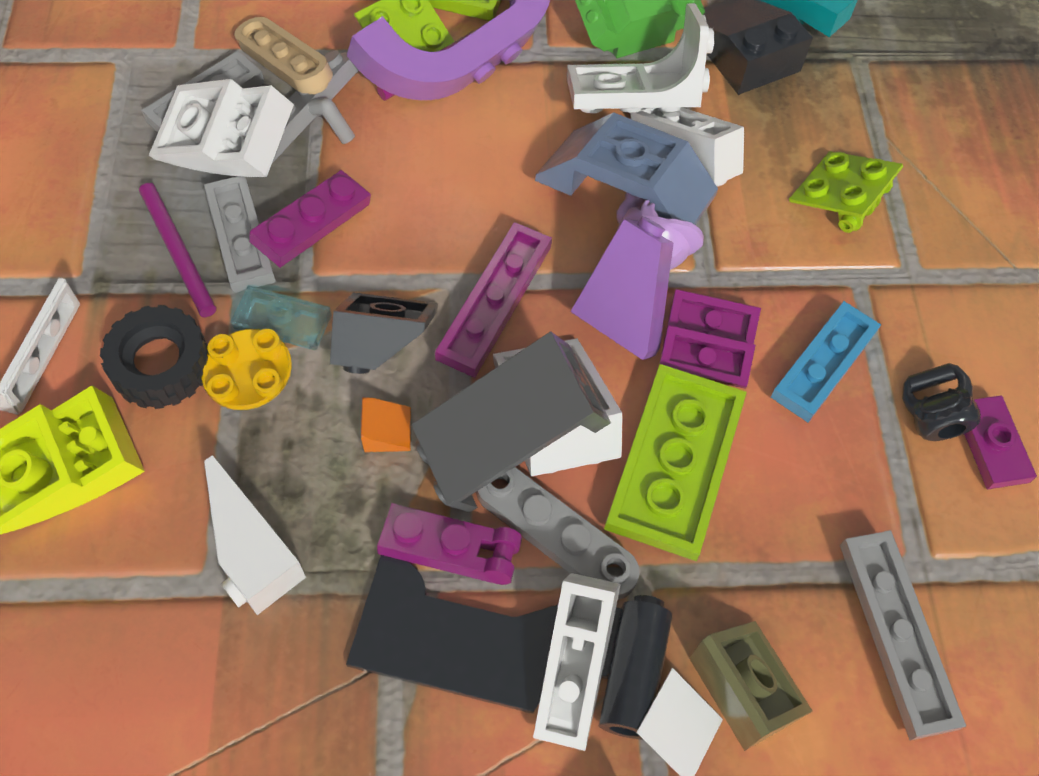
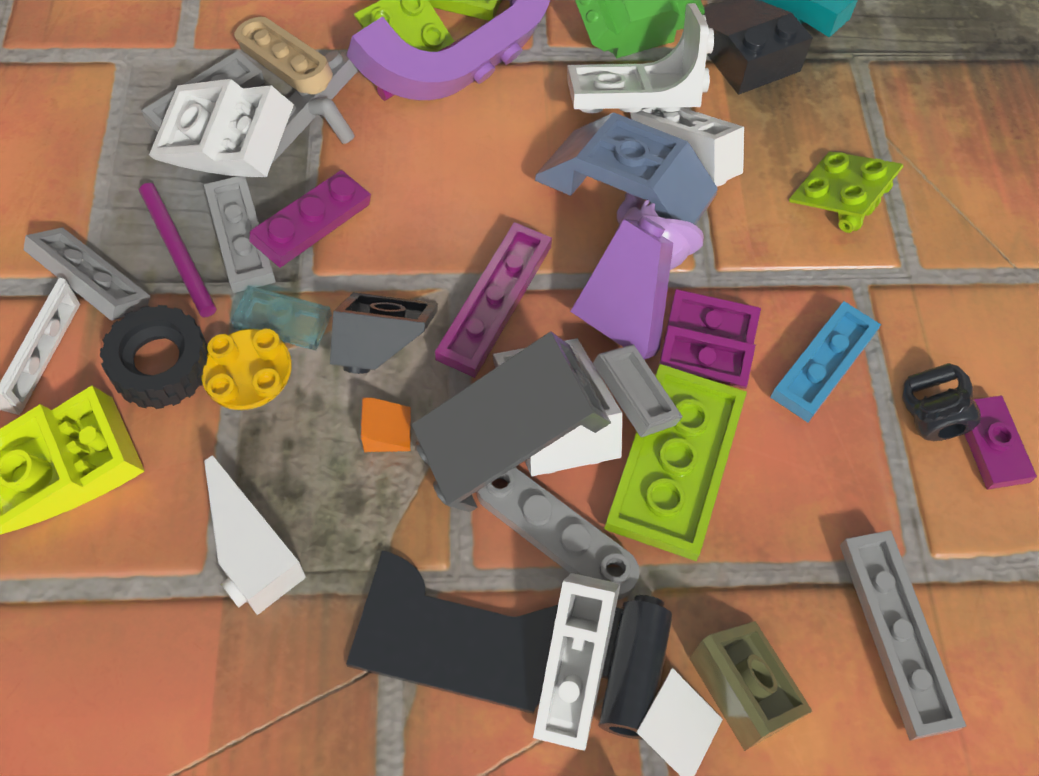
(86, 272): none -> light grey plate
(449, 544): magenta plate -> none
(637, 390): none -> light grey tile

